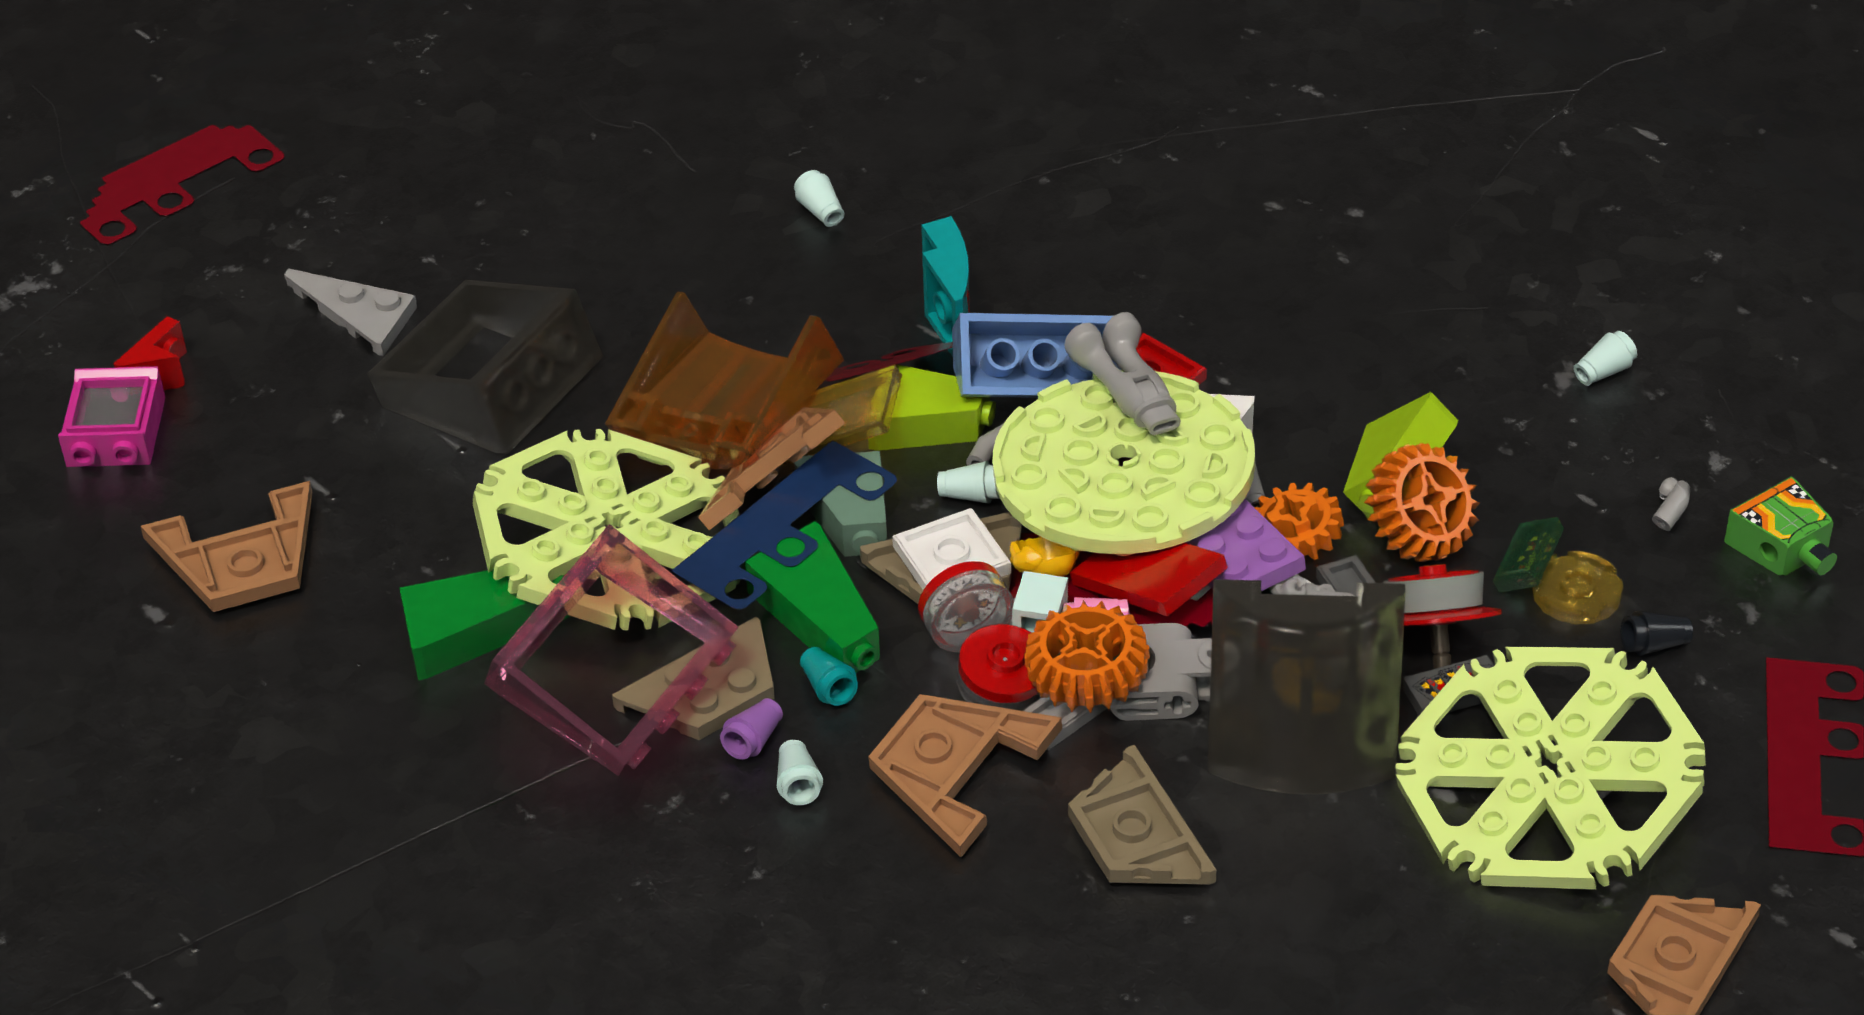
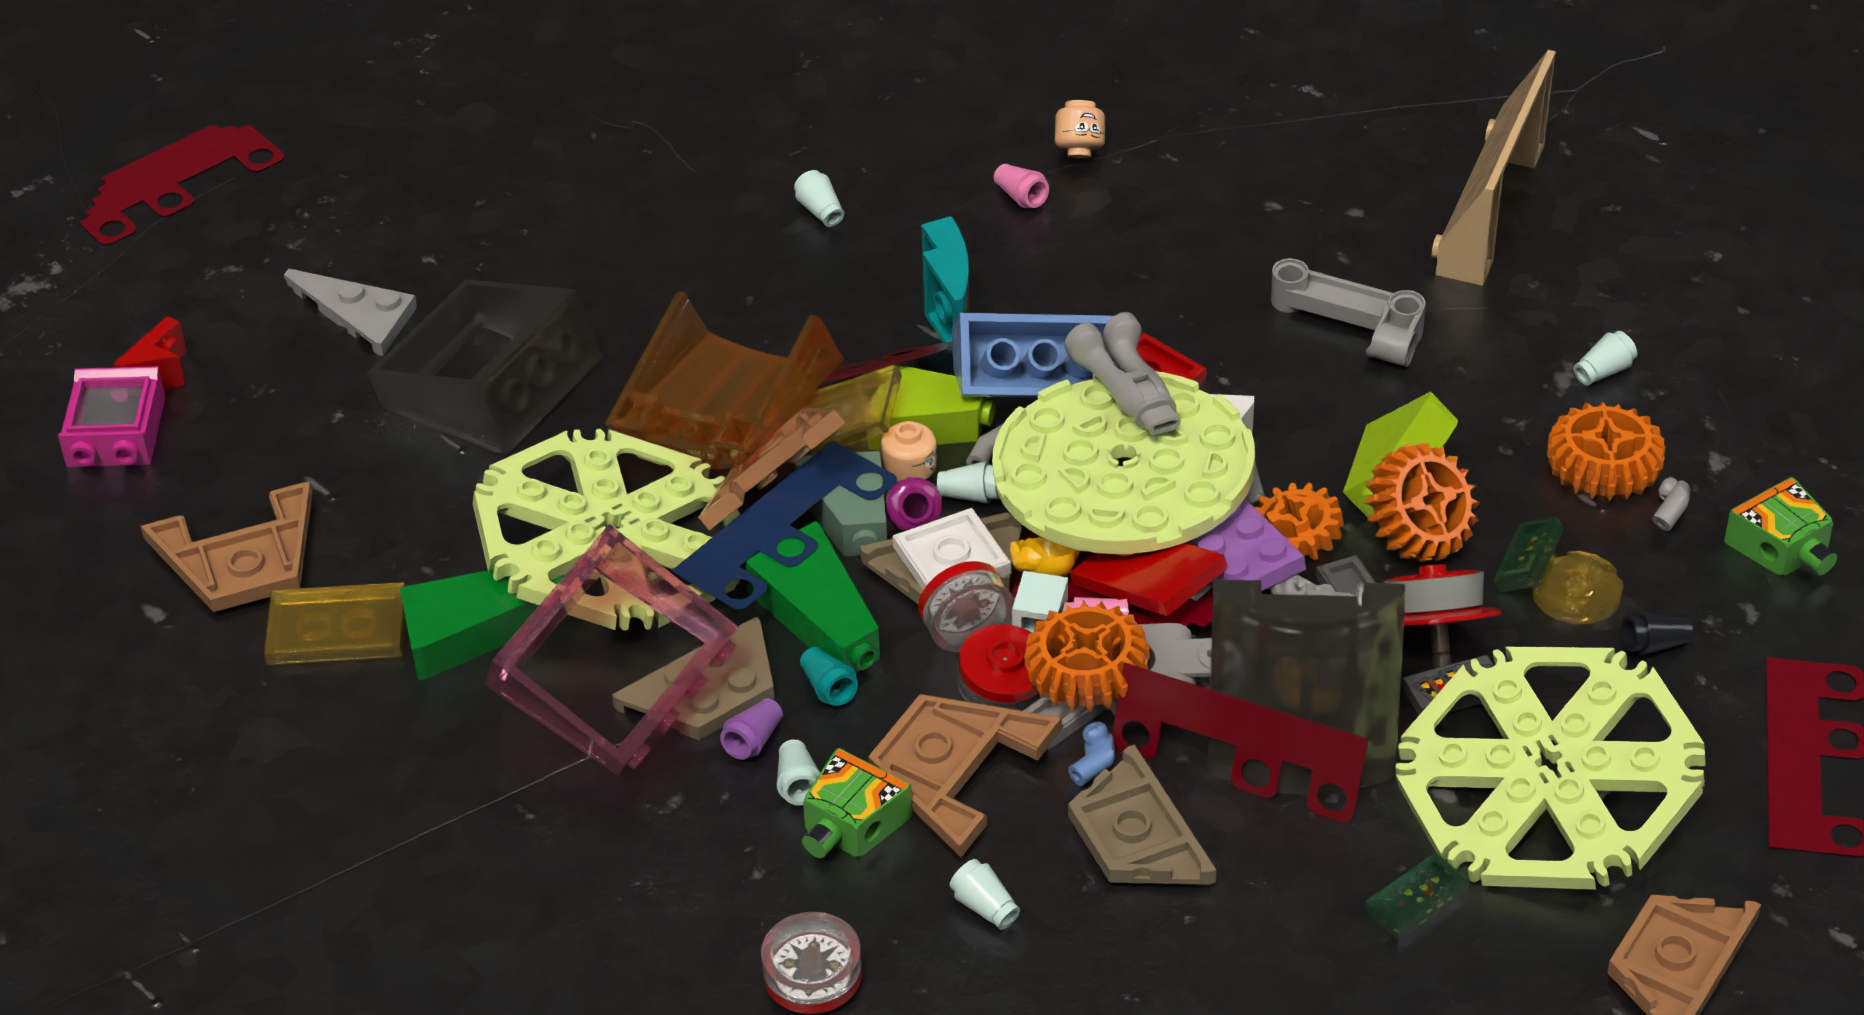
(335, 623): none -> clear yellow tile
(811, 962): none -> clear piece
(853, 806): none -> bright green torso
(909, 450): none -> light nougat head
(912, 503): none -> magenta head
(984, 893): none -> light aqua cone
(1023, 185): none -> bright pink cone
(1079, 128): none -> light nougat head
(1098, 754): none -> medium blue arm
(1254, 729): none -> dark red piece
(1393, 316): none -> light grey piece
(1417, 895): none -> clear green tile
(1515, 137): none -> tan slope
(1606, 451): none -> orange gear

